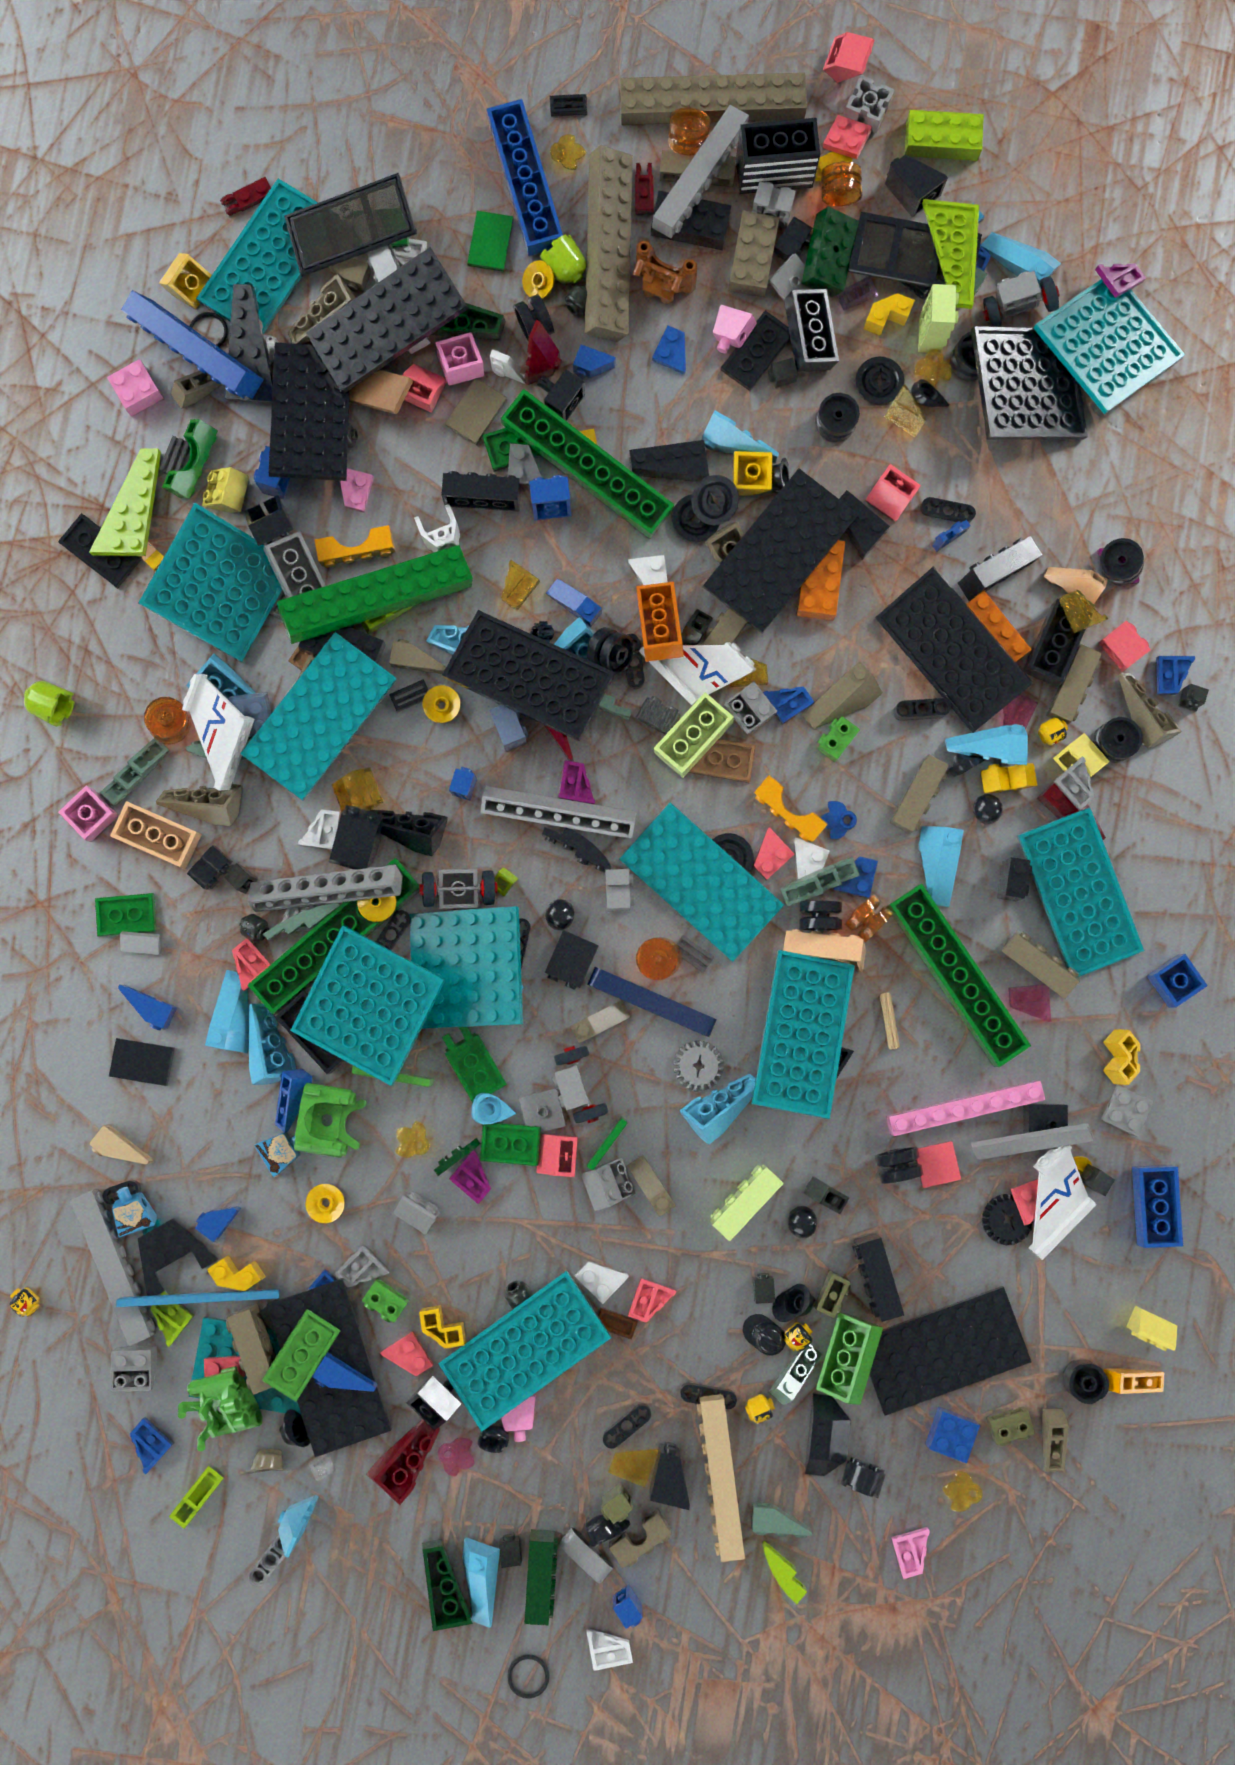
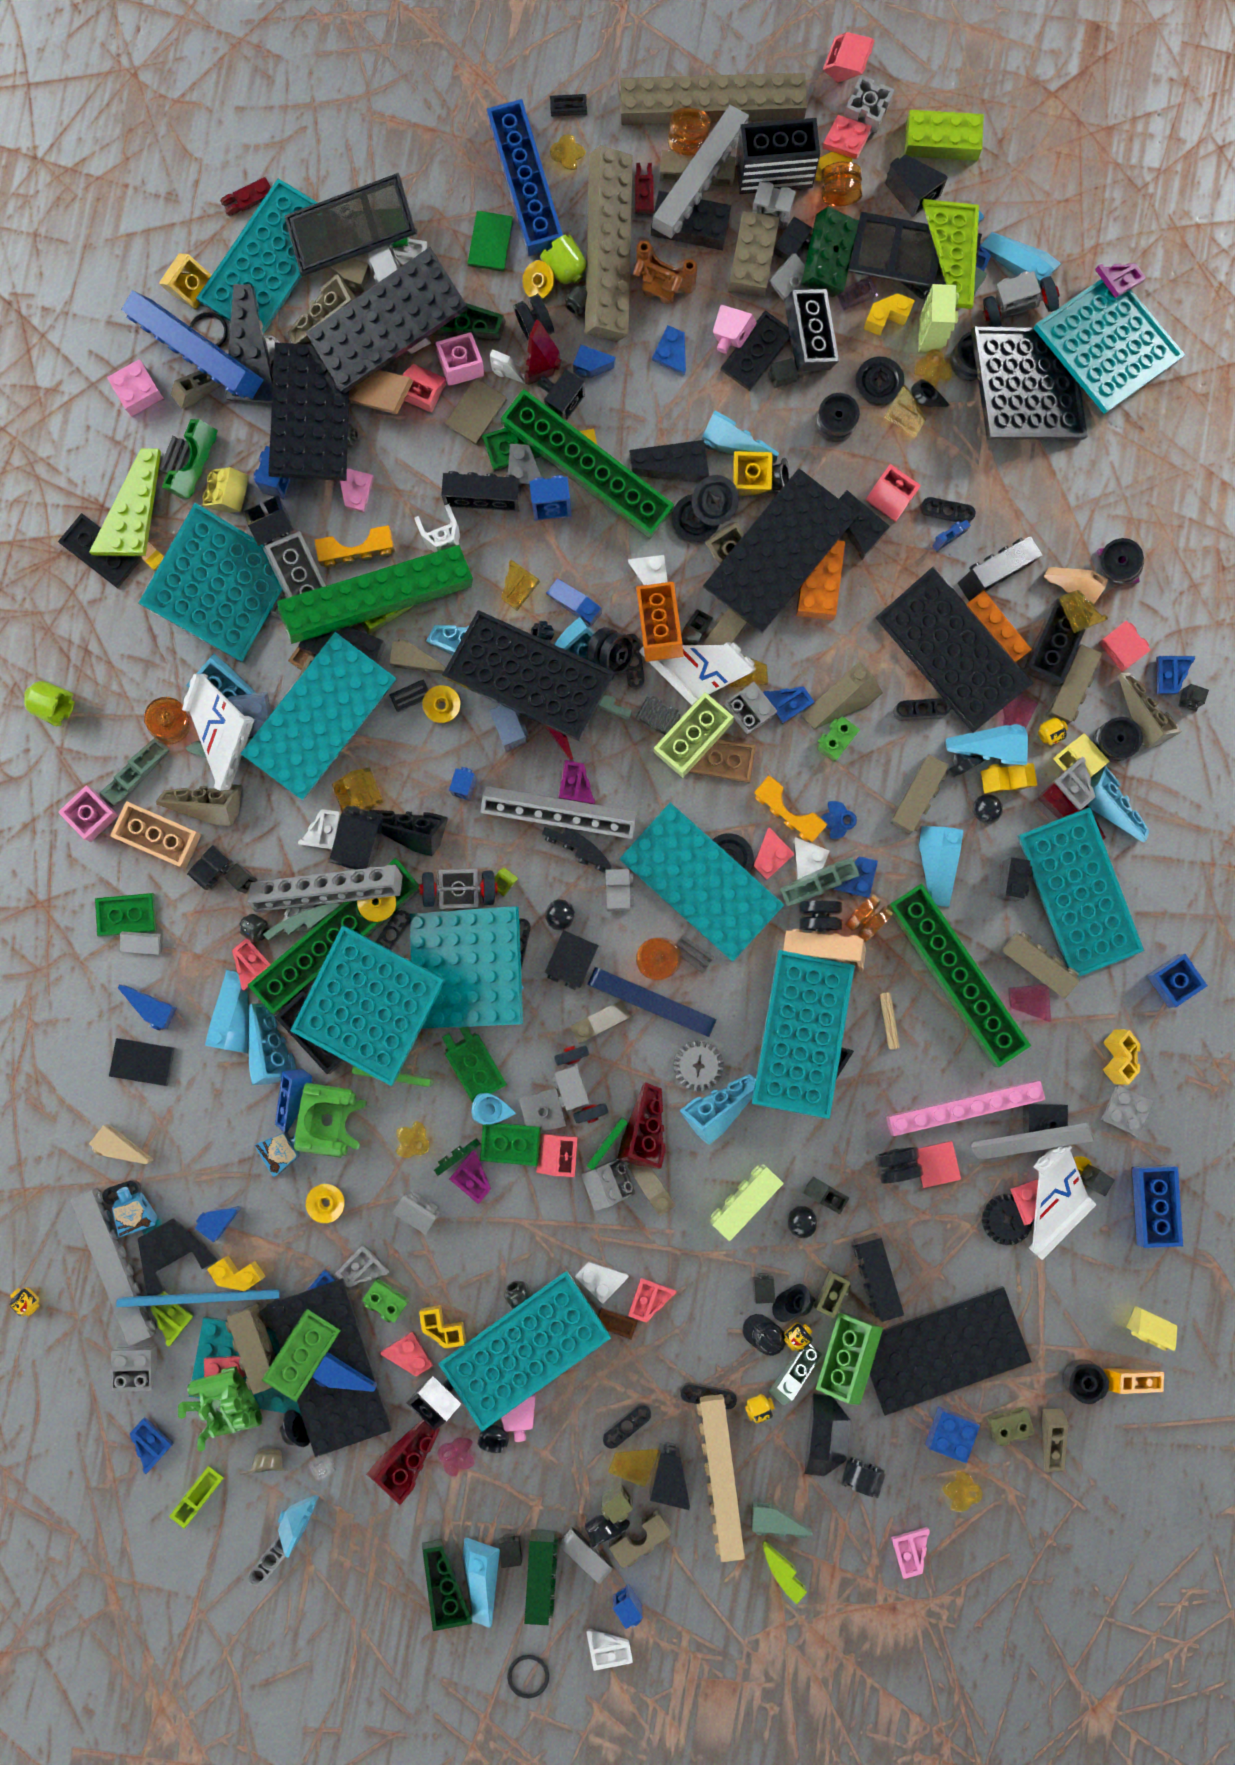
(643, 1136): none -> dark red wedge
(1114, 806): none -> medium azure wedge

